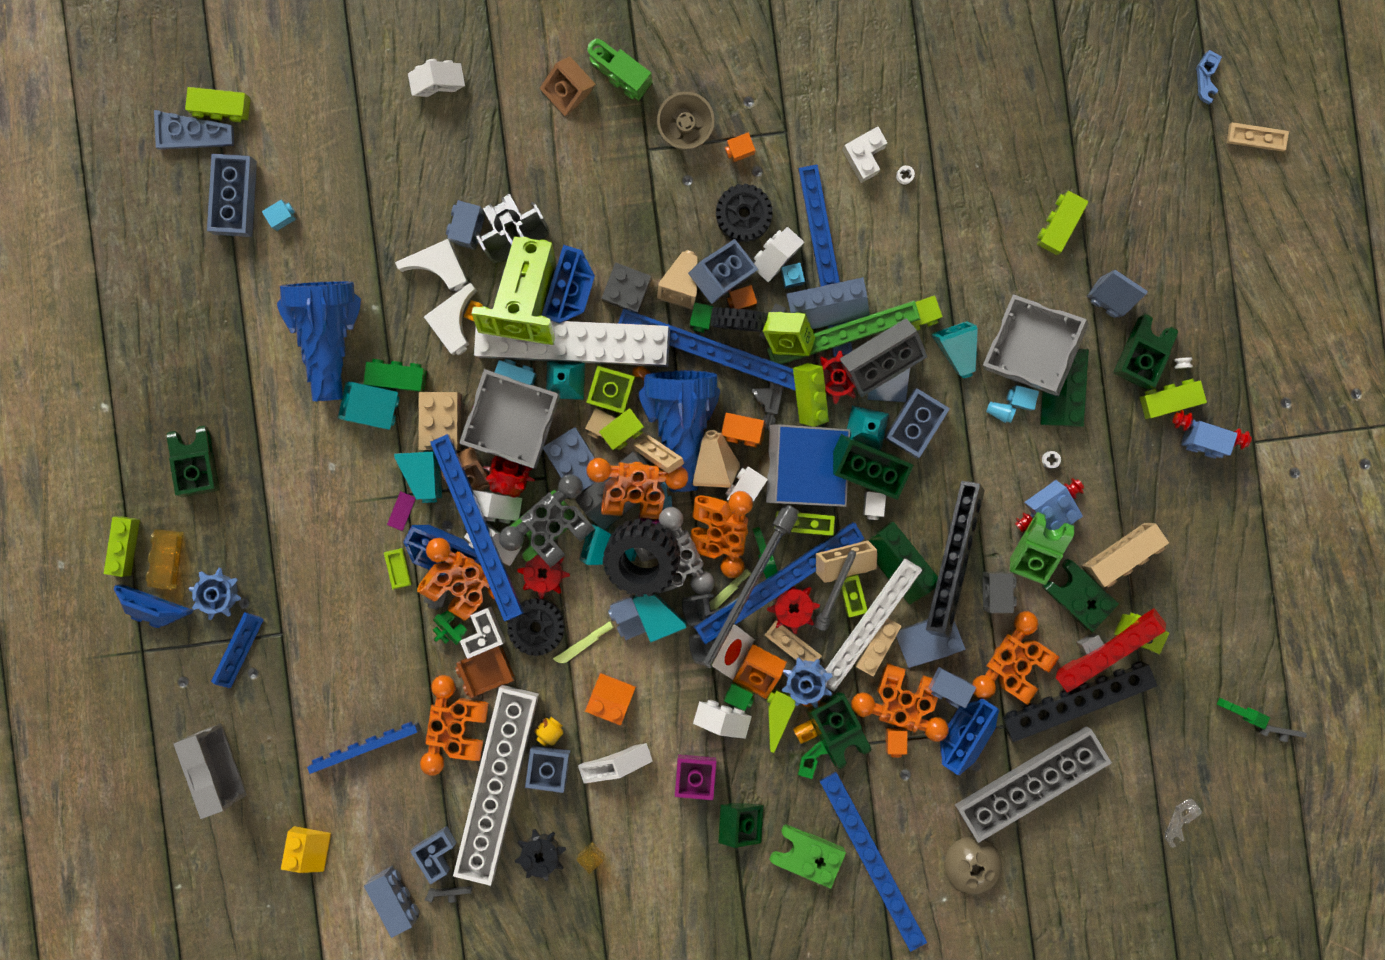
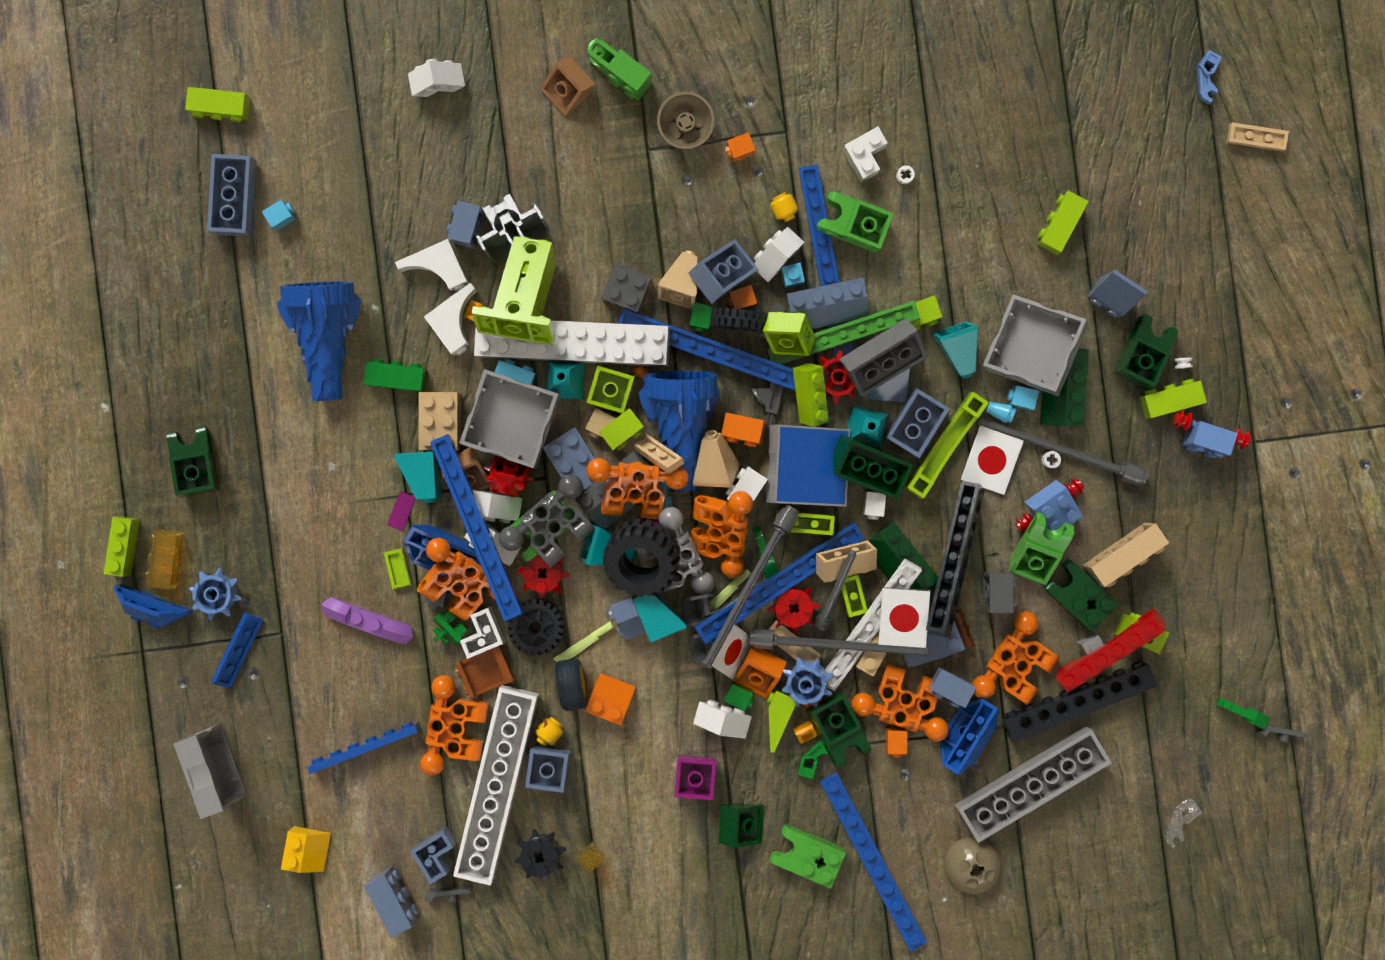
(189, 132): sand blue wing -> none
(367, 620): none -> medium lavender brick
(368, 405): teal slope -> none
(569, 286): blue wedge -> none
(571, 684): none -> black wheel
(616, 765): white arch -> none
(744, 228): black wheel -> none
(784, 207): none -> yellow head
(851, 220): none -> bright green brick
(901, 627): none -> flag
(945, 445): none -> lime arch
(963, 630): none -> reddish brown pin
(998, 448): none -> flag

